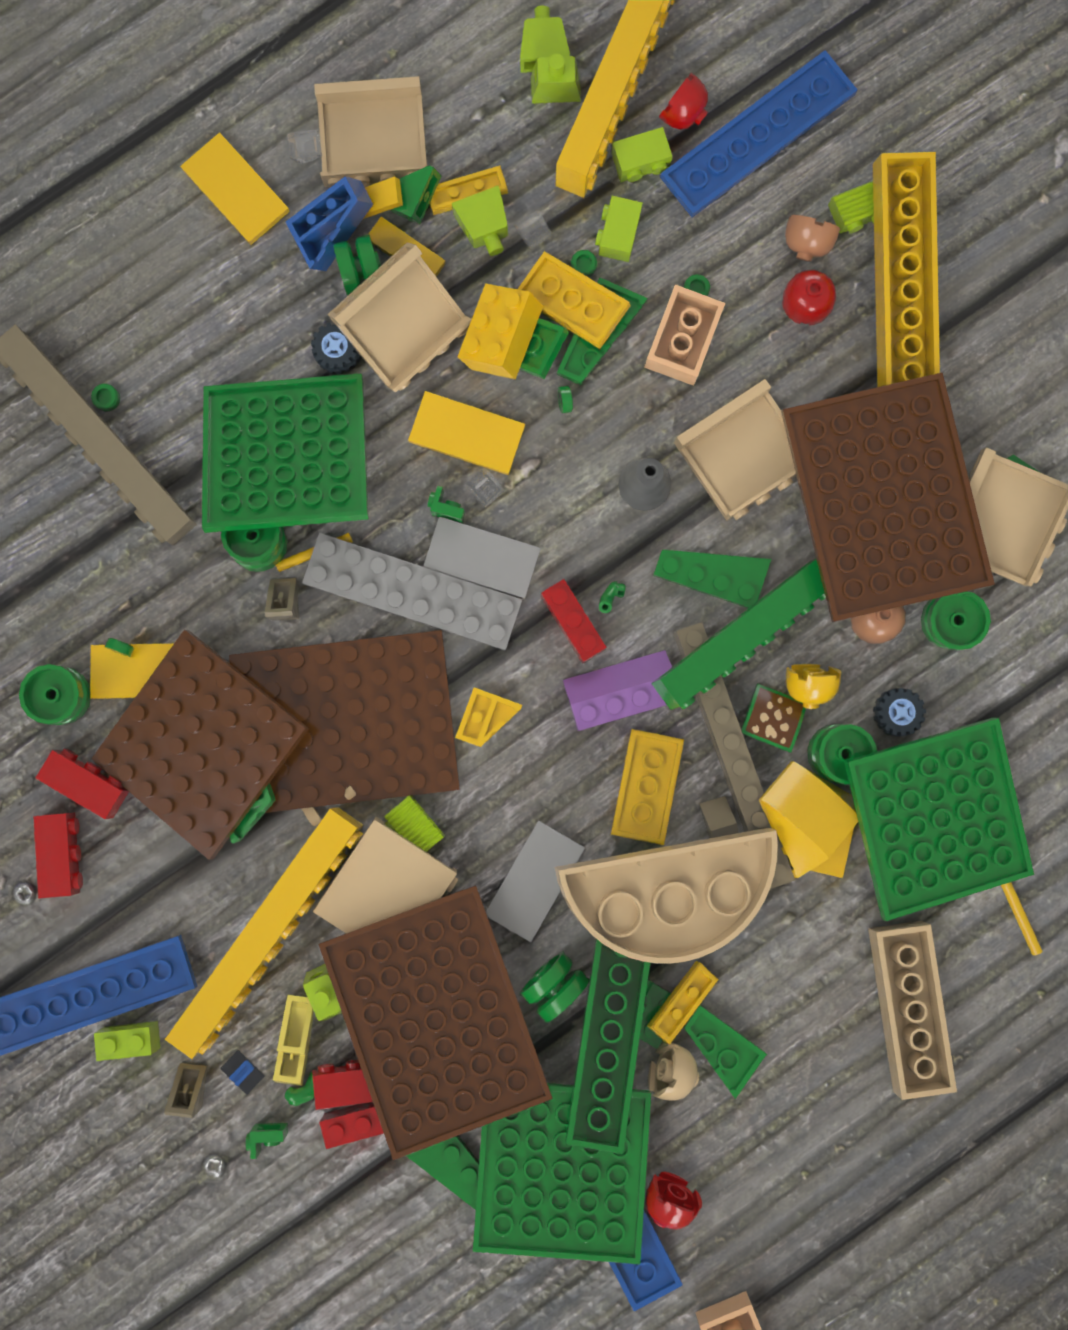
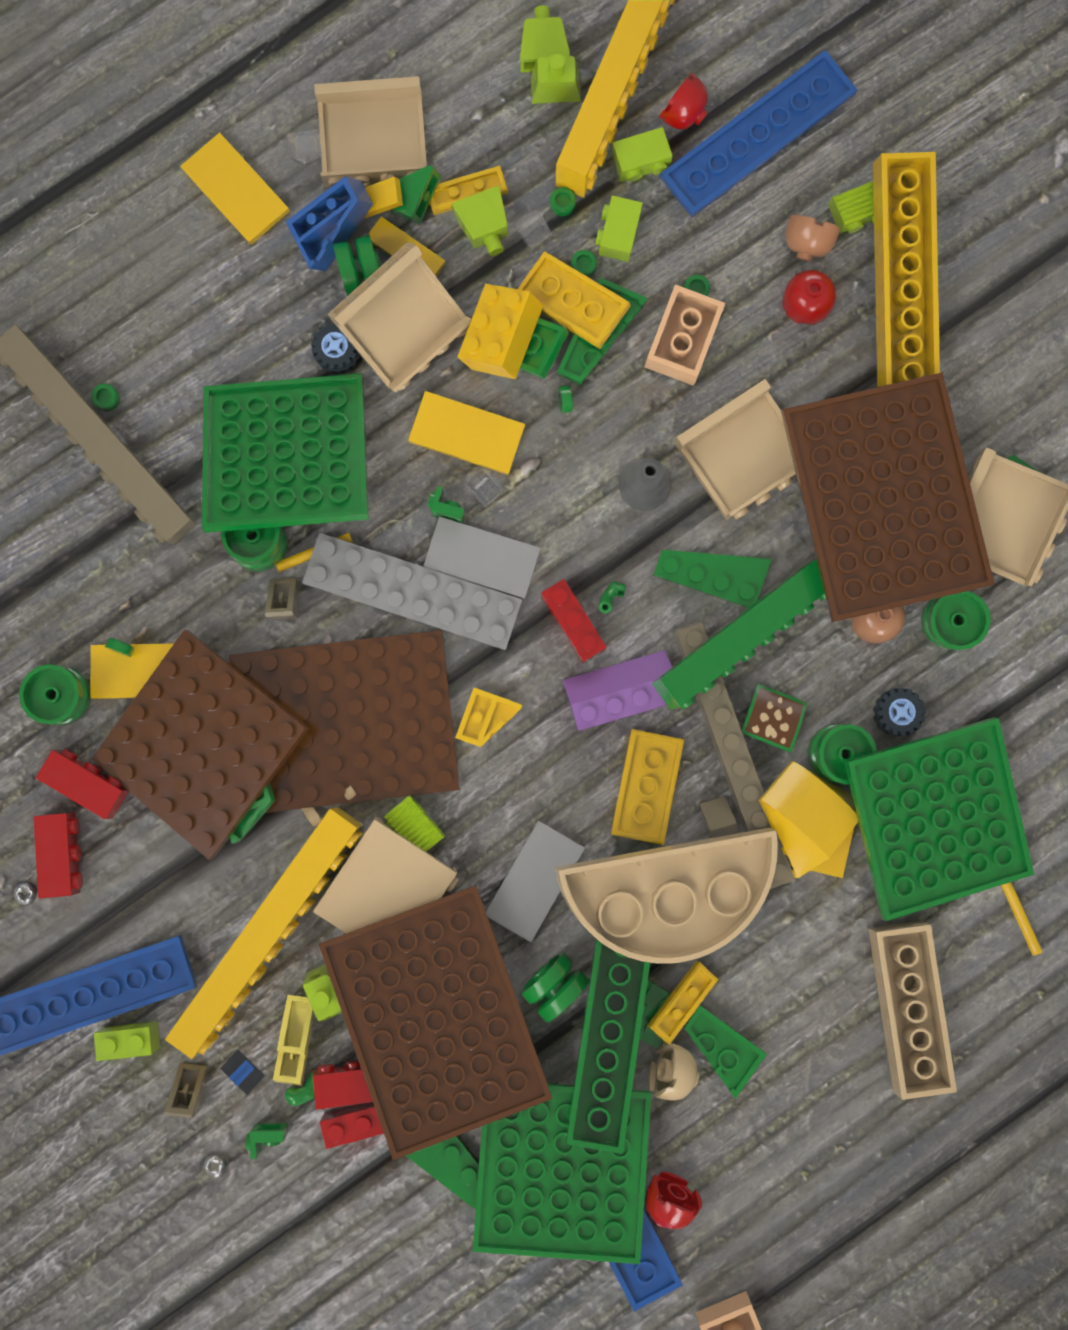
(562, 201): none -> green tile
(811, 684): yellow cylinder -> none

